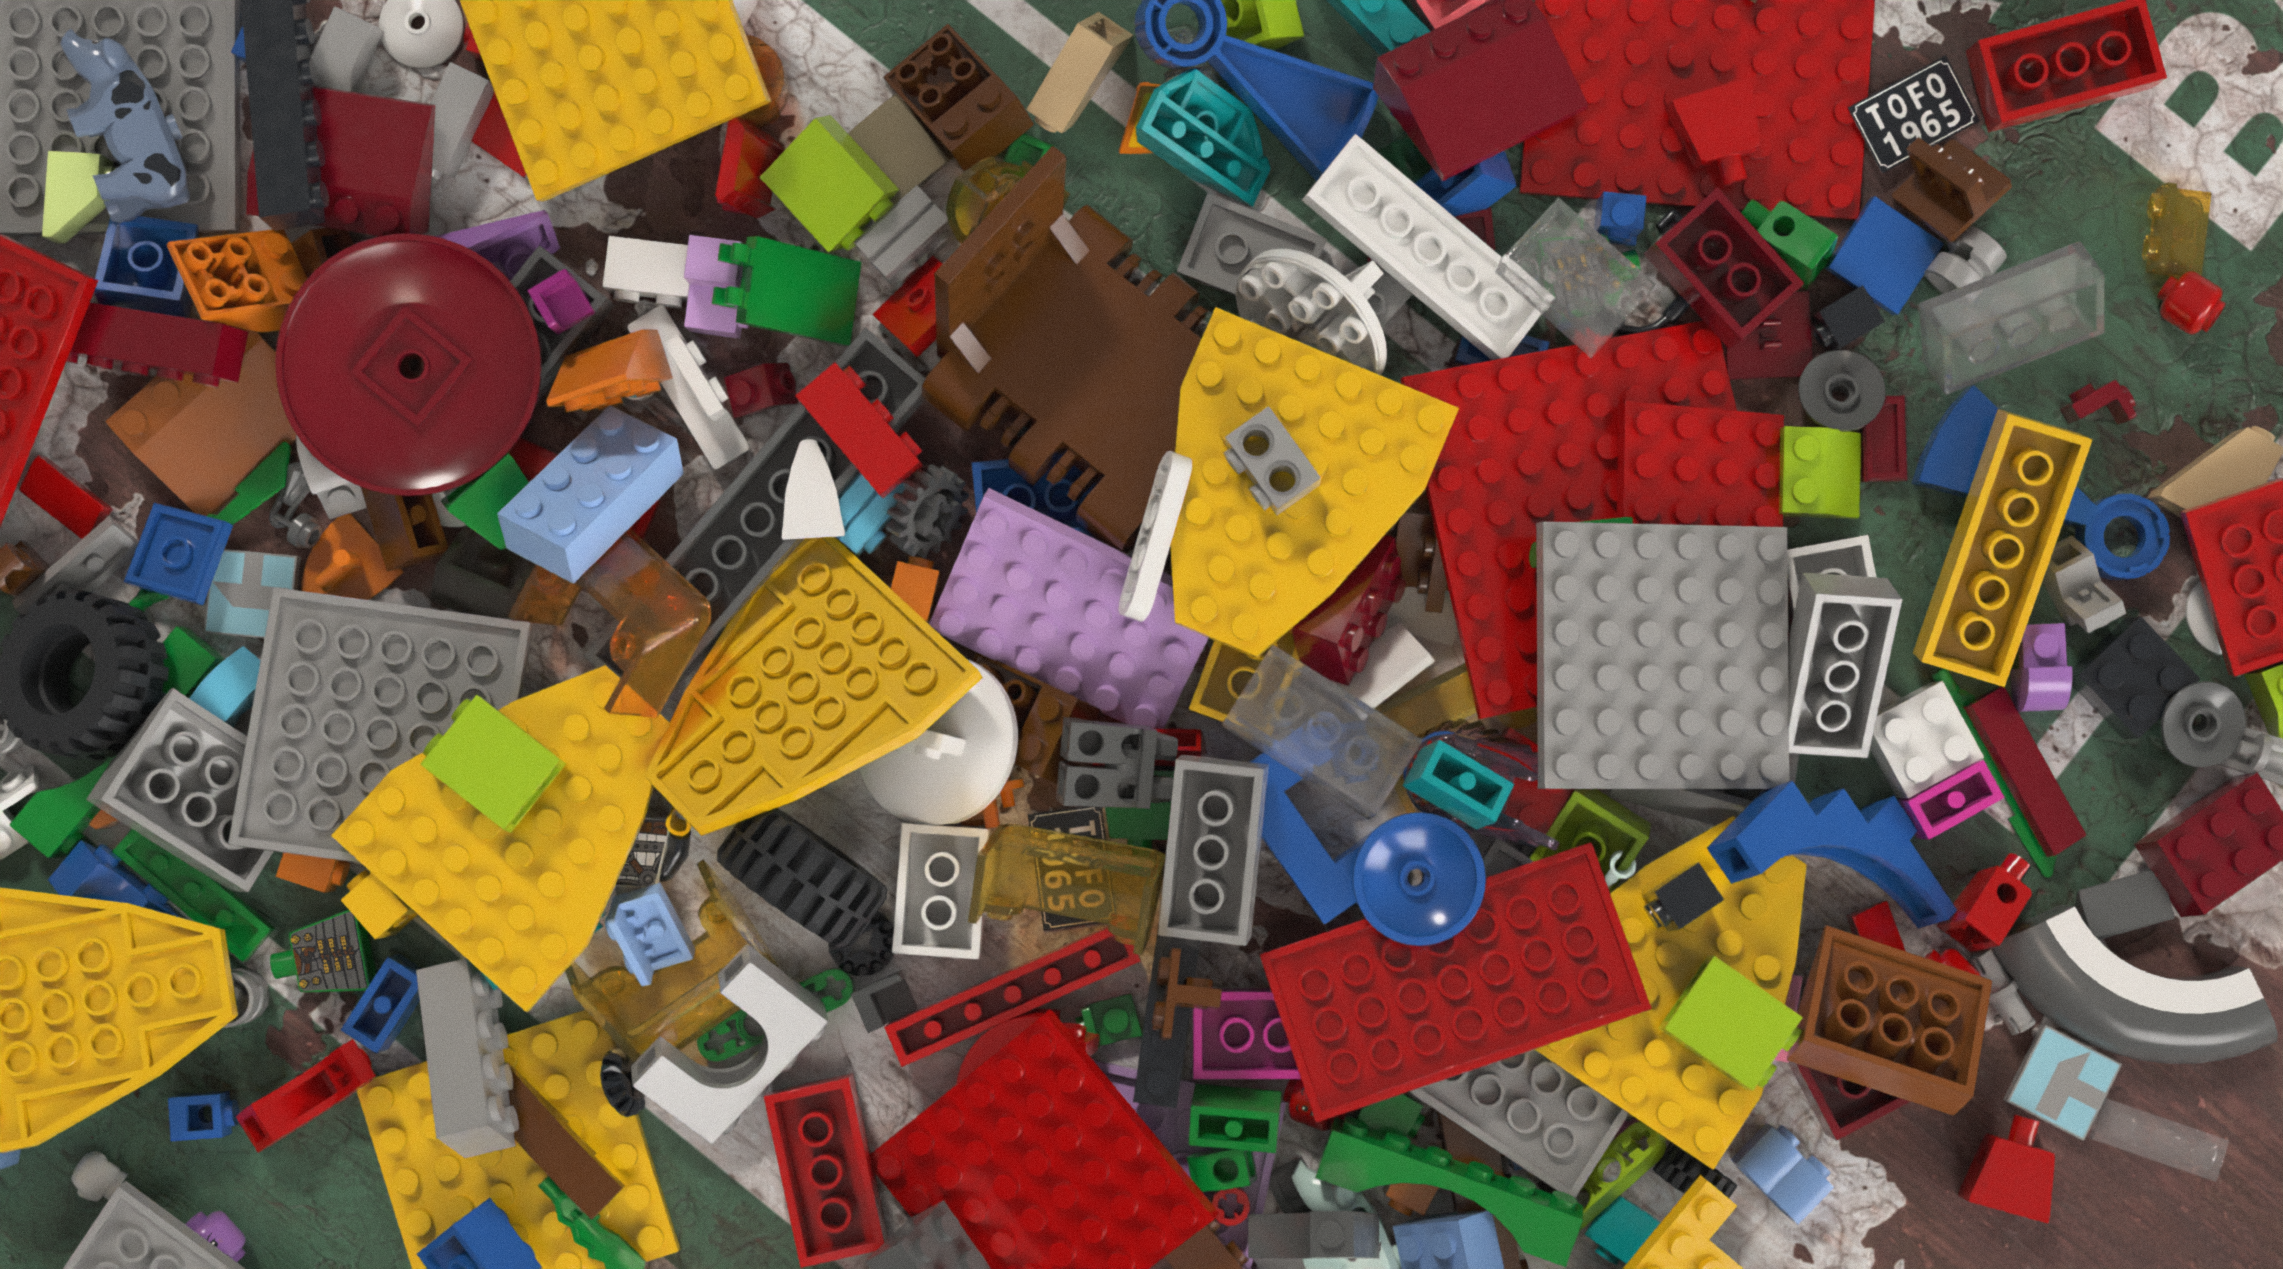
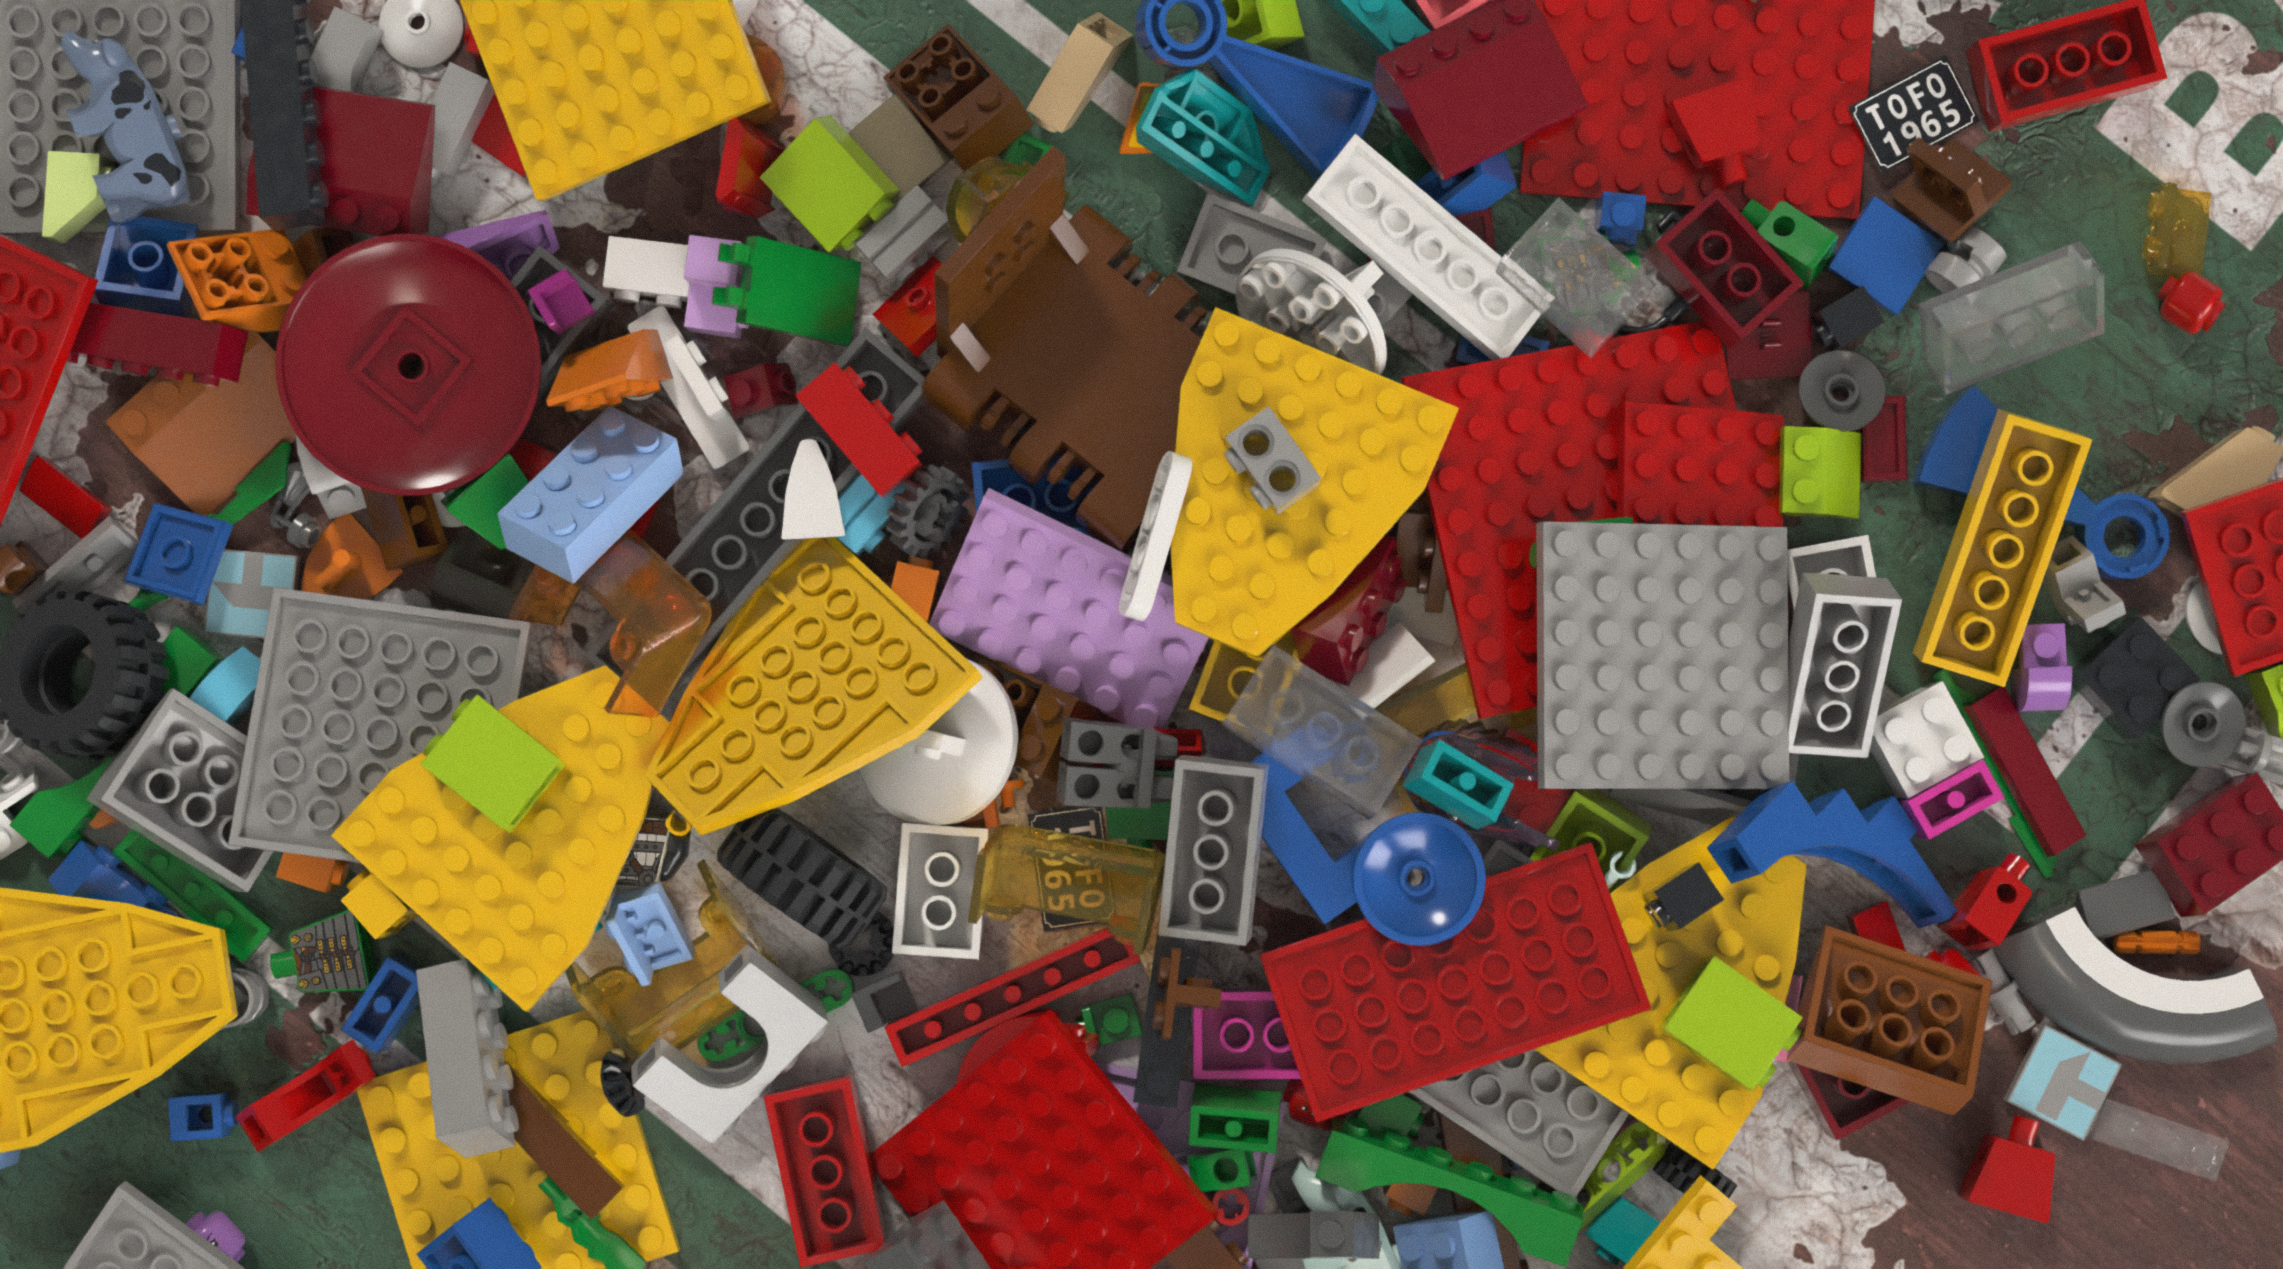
(96, 1177): white piece -> none
(1782, 1172): medium blue brick -> none
(2088, 399): dark red bracket -> none
(2157, 942): none -> orange axle

